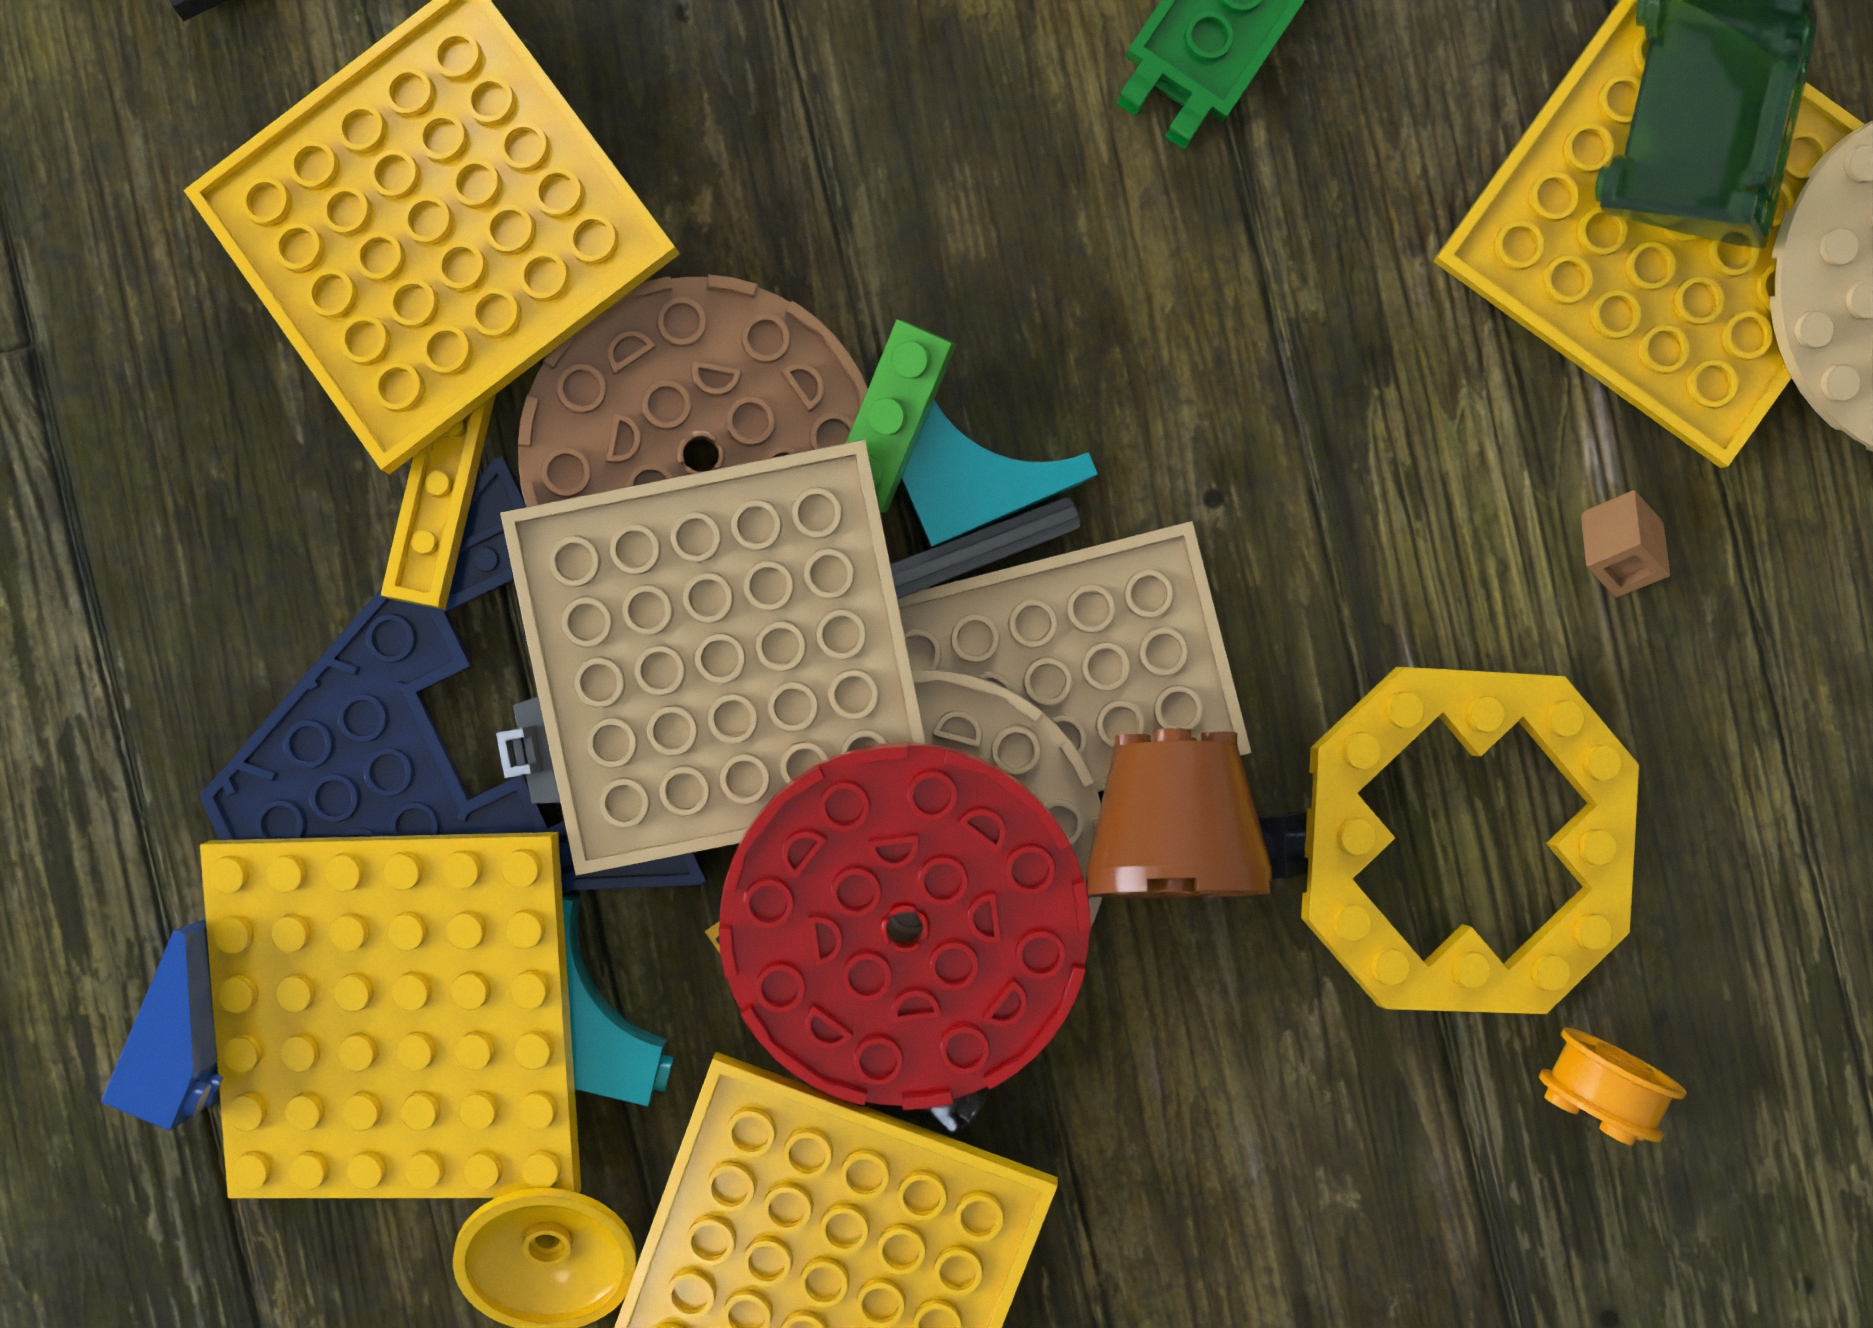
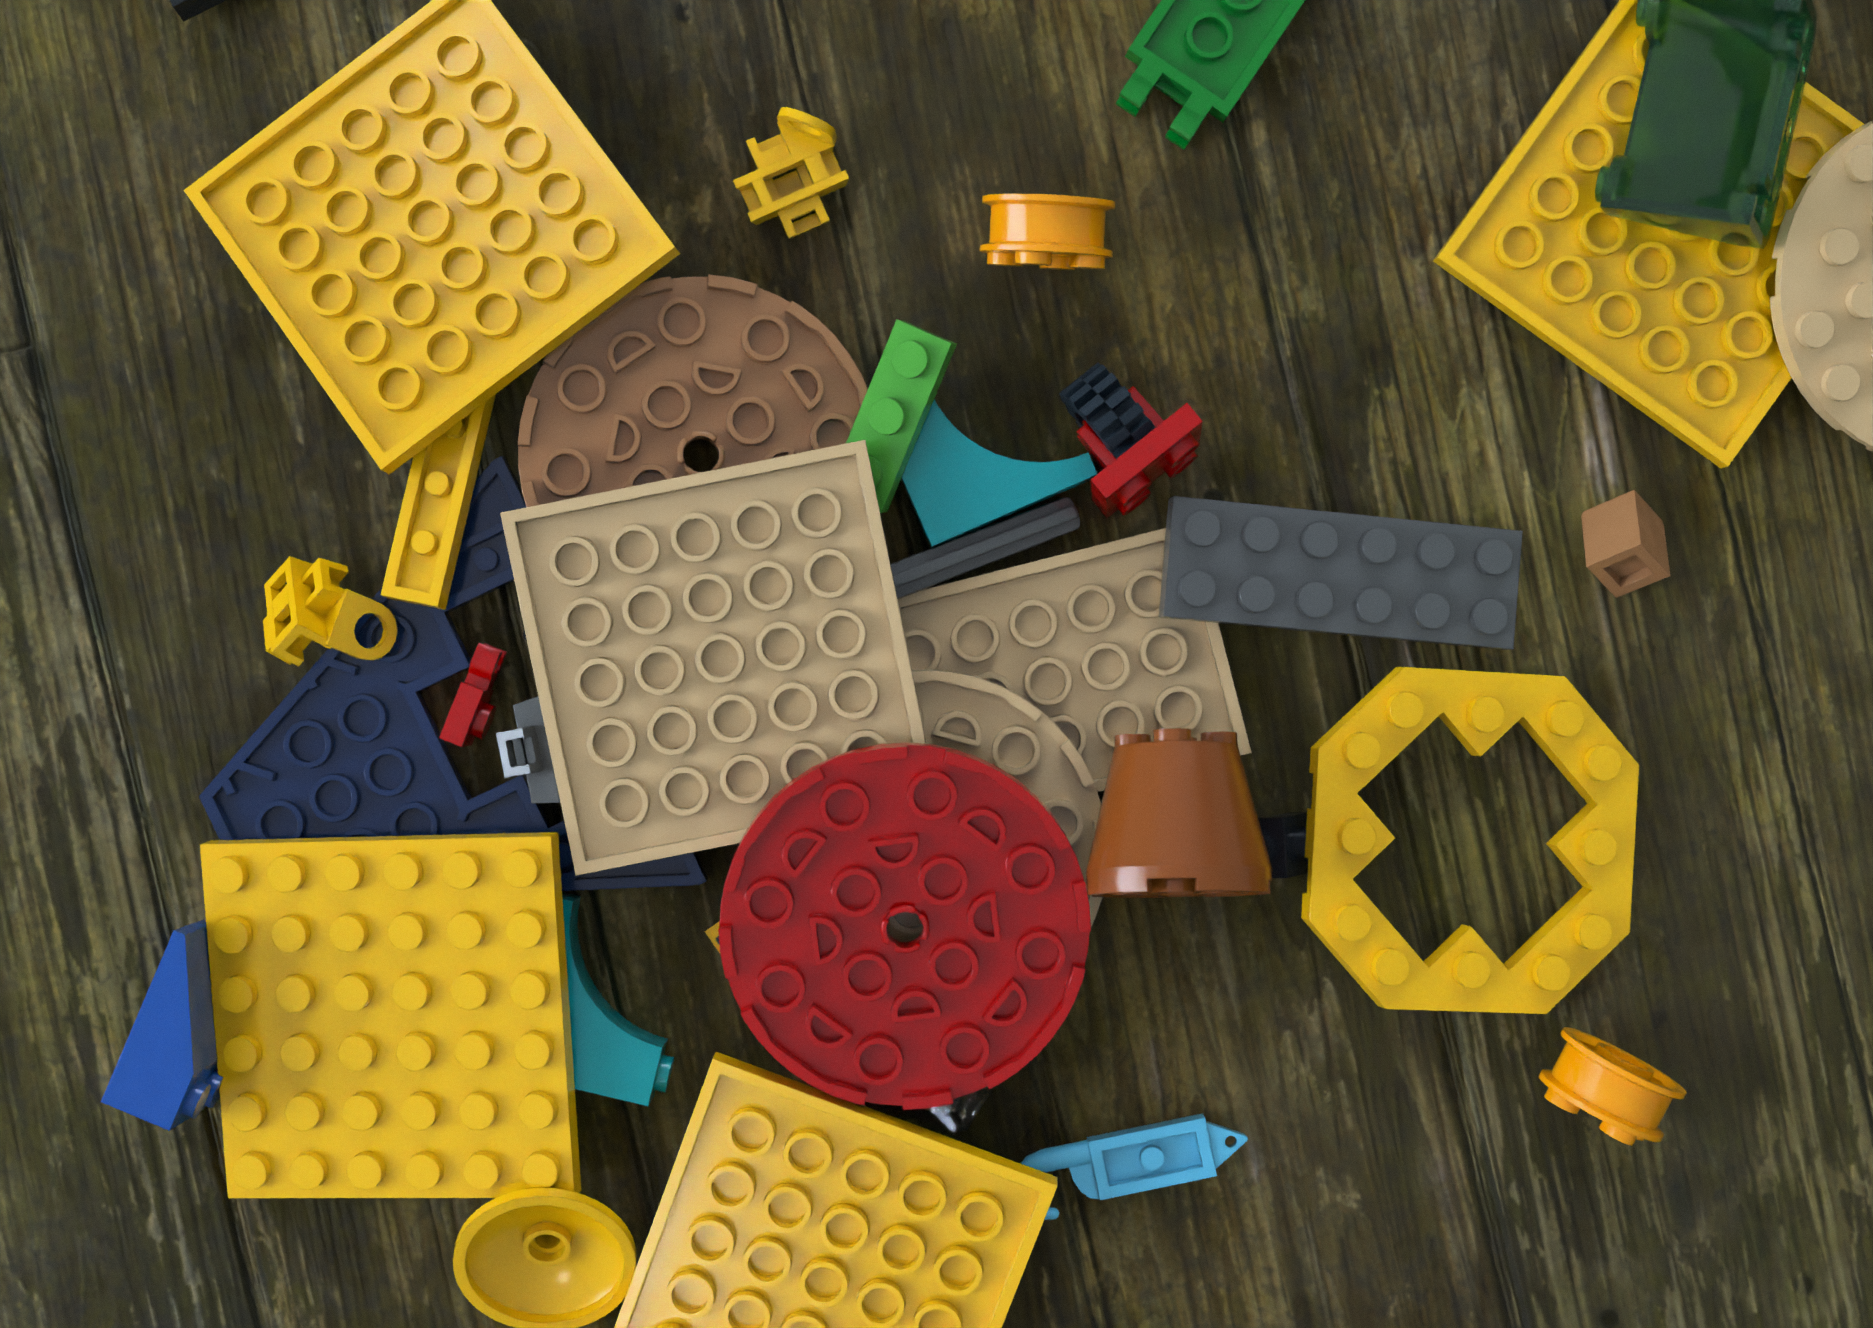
(320, 611): none -> yellow piece
(471, 711): none -> red plate
(801, 143): none -> yellow piece
(1047, 231): none -> light orange wheel
(1128, 439): none -> red plate
(1140, 1157): none -> medium azure plate
(1340, 573): none -> dark grey plate

